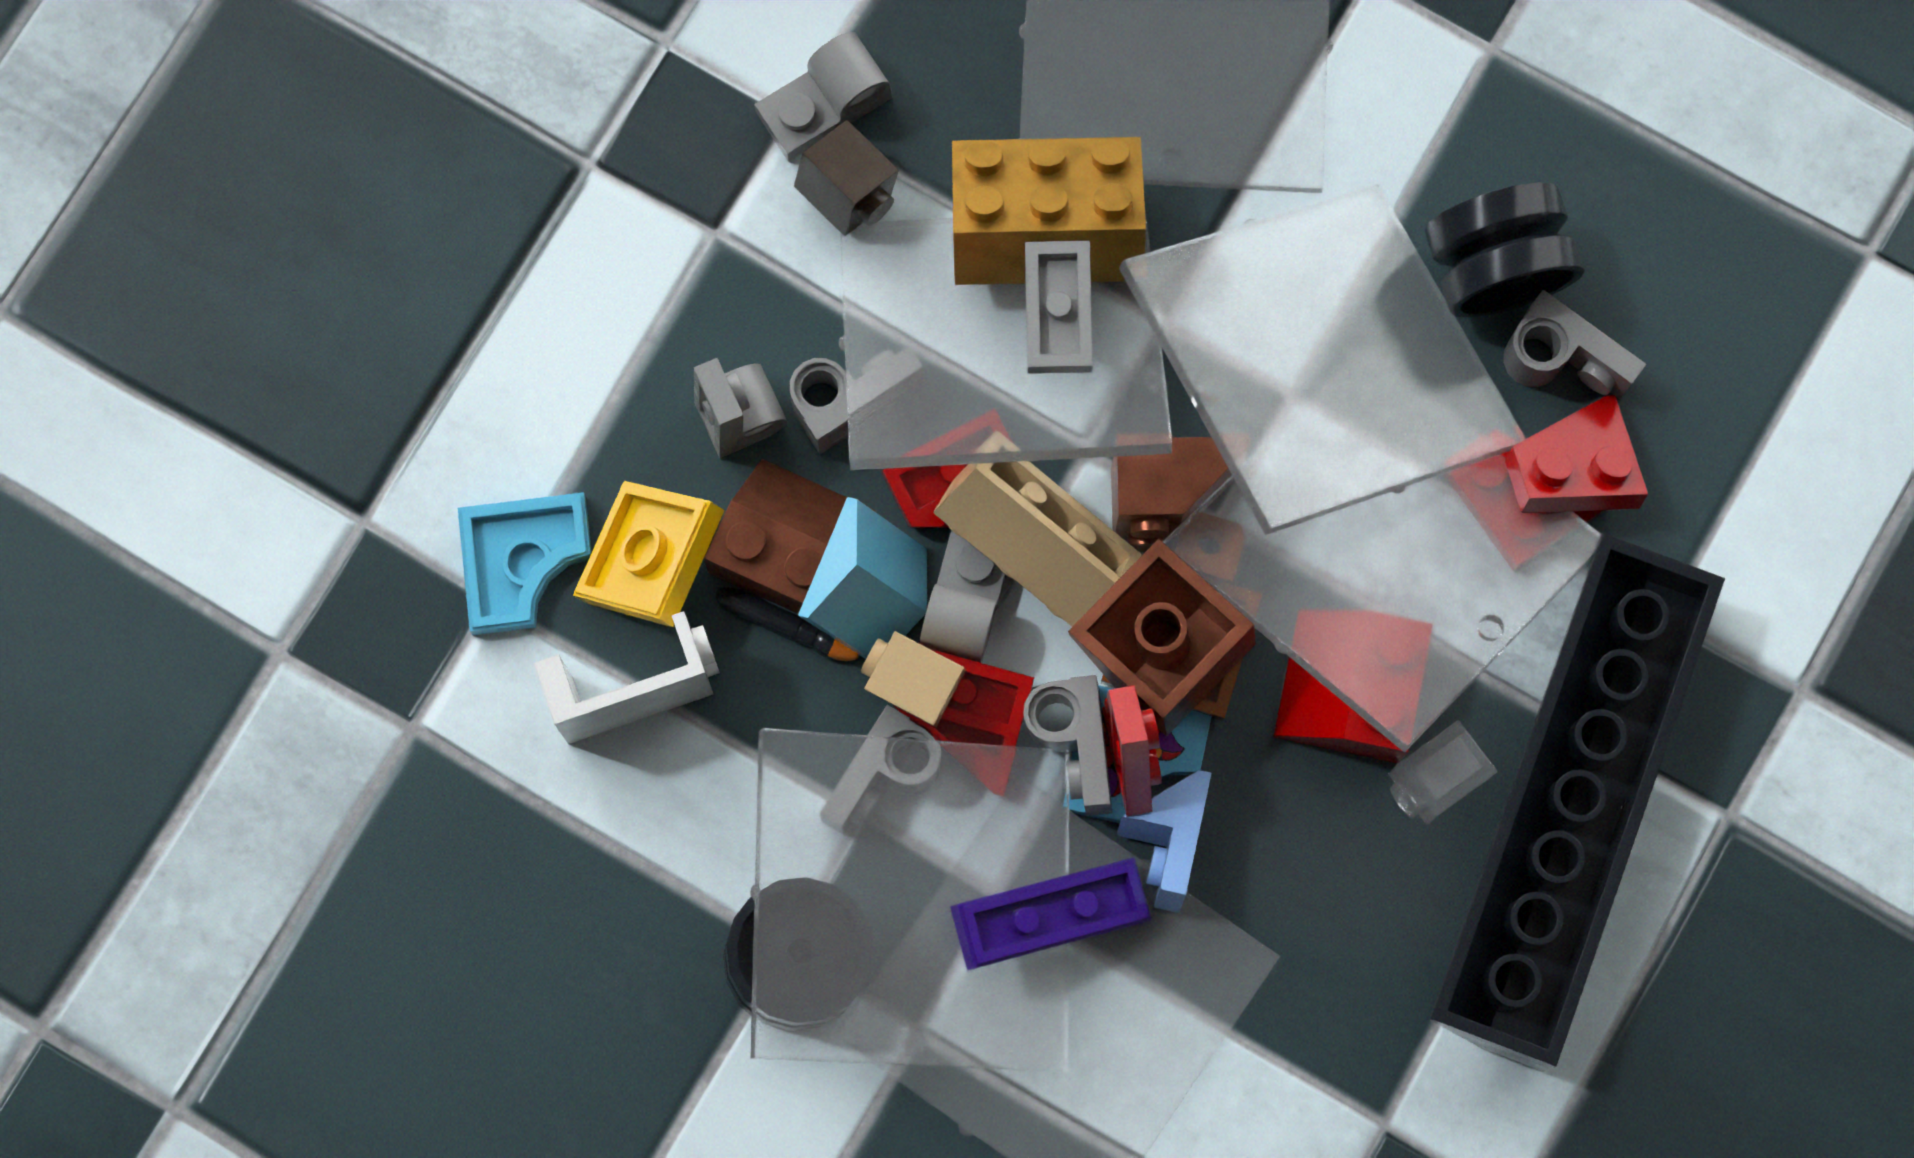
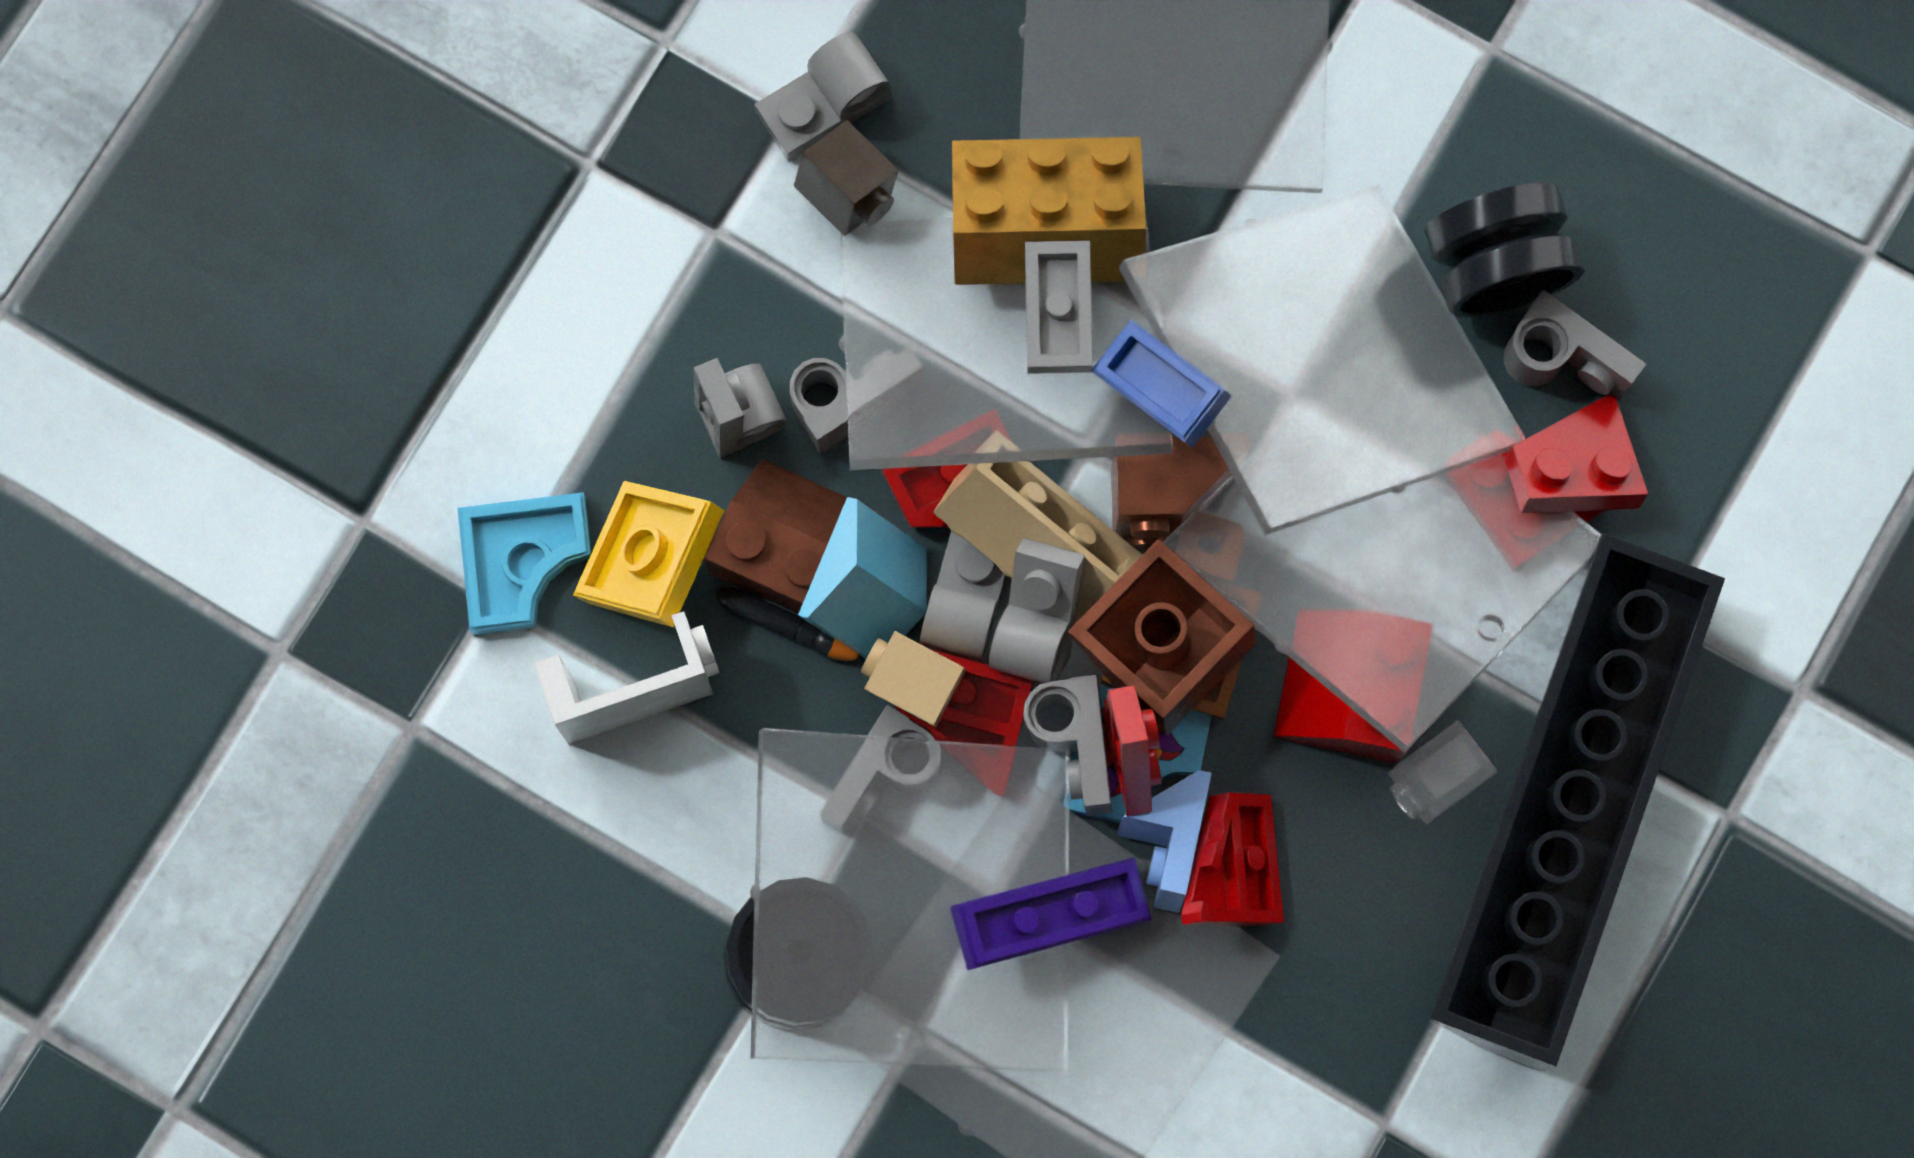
(1041, 610): none -> light grey plate
(1161, 383): none -> tile
(1235, 865): none -> red wing

